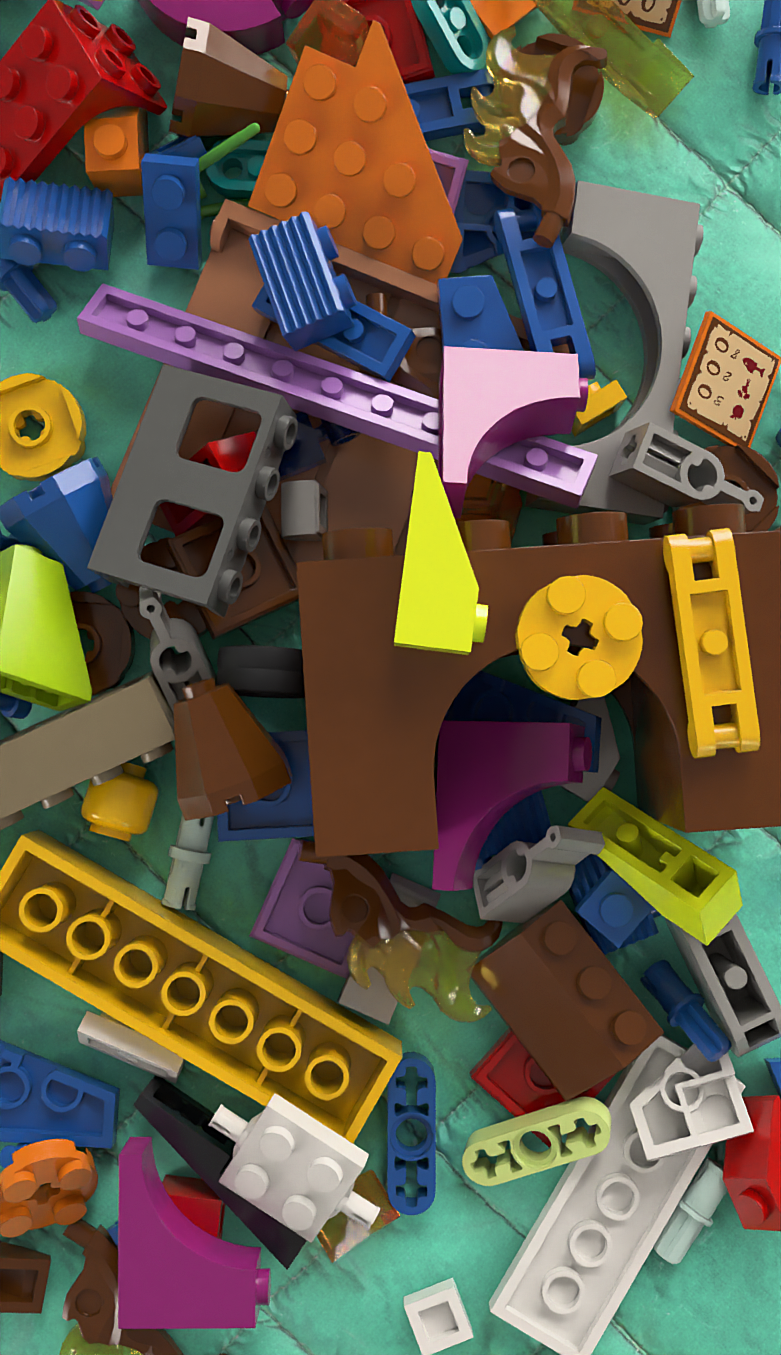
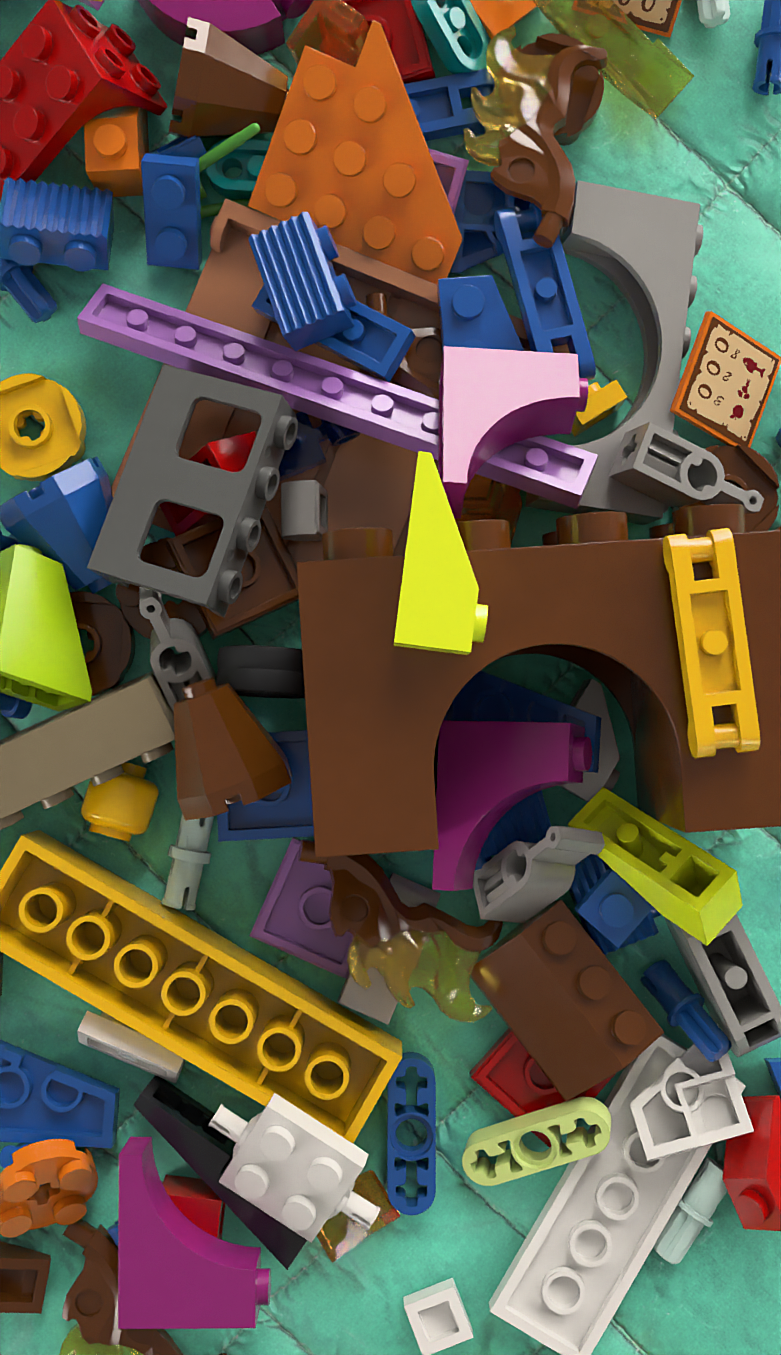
(567, 603): yellow plate -> none

